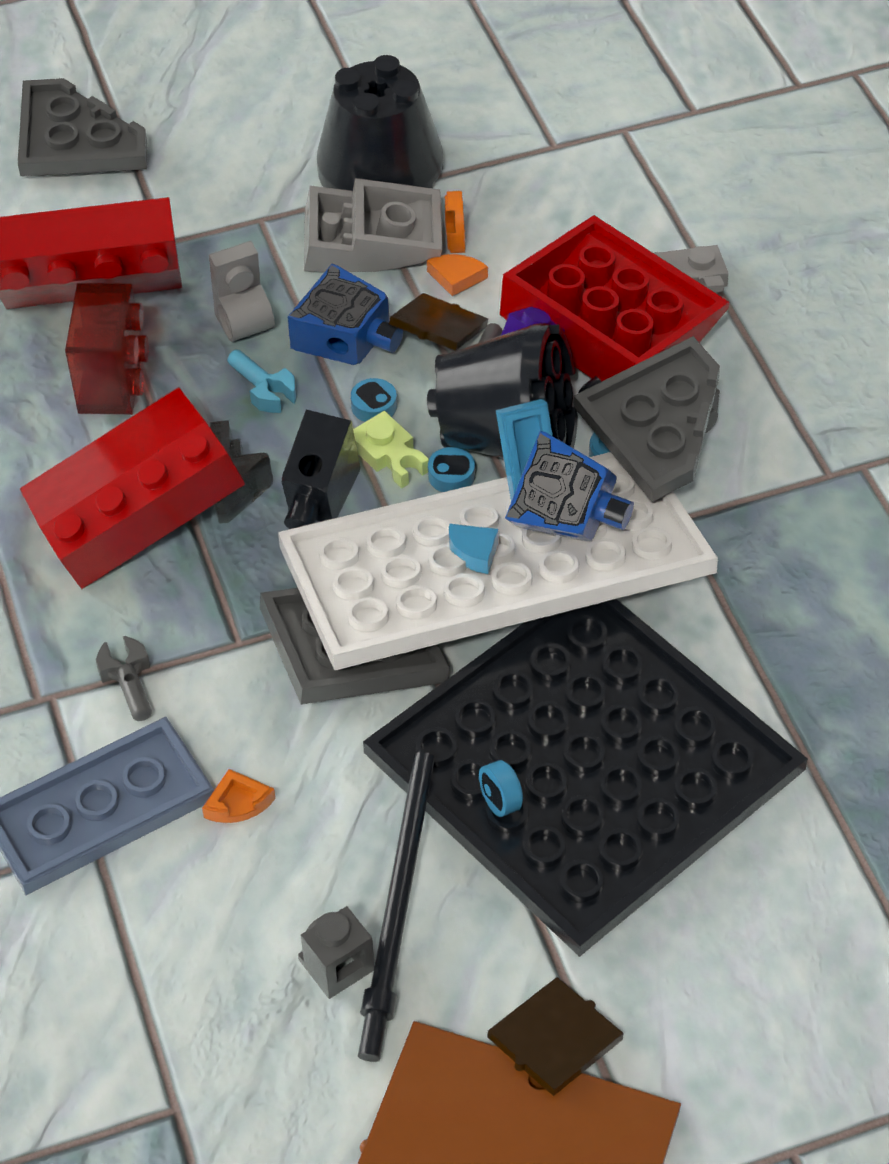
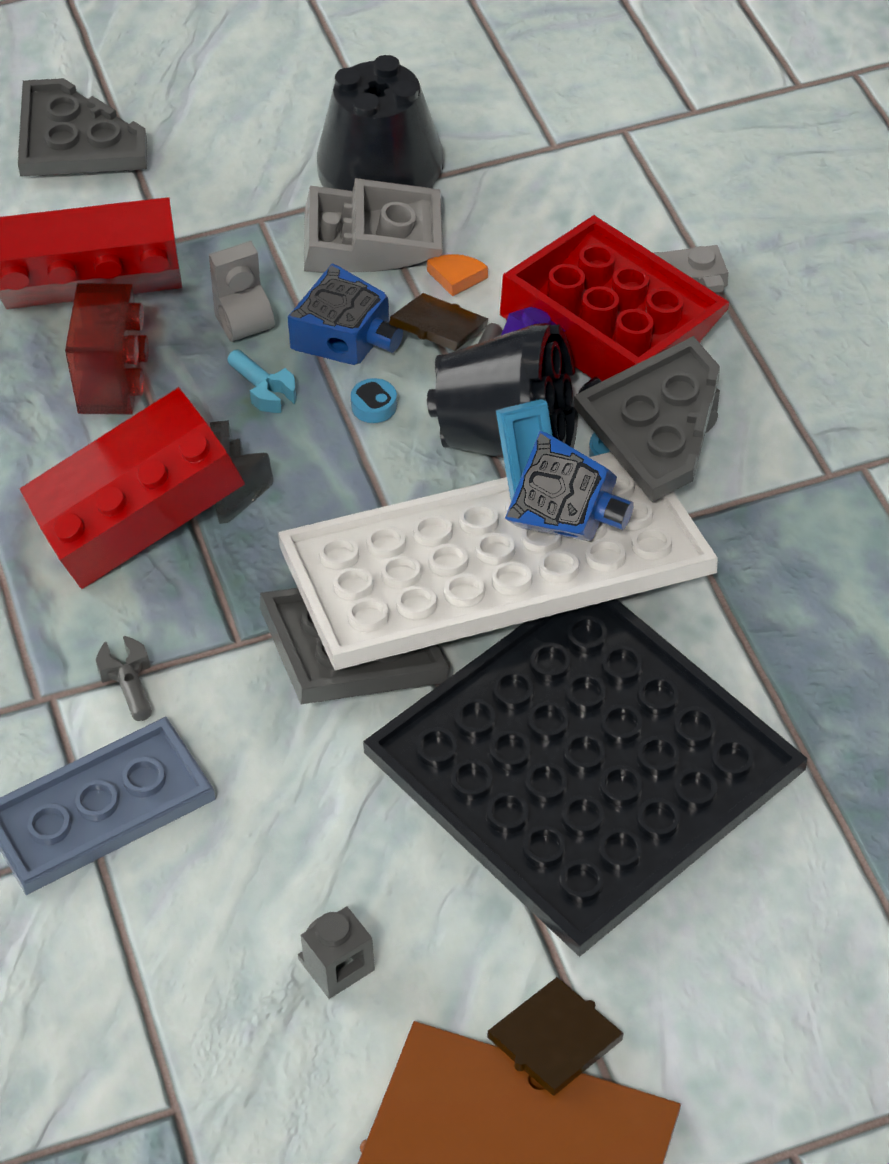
(237, 799): orange tile -> none
(319, 469): black torso -> none
(379, 1000): black bar -> none
(388, 444): yellowish green plate -> none
(451, 469): dark azure tile -> none
(454, 222): orange tile -> none
(474, 545): dark azure tile -> none
(501, 788): dark azure tile -> none

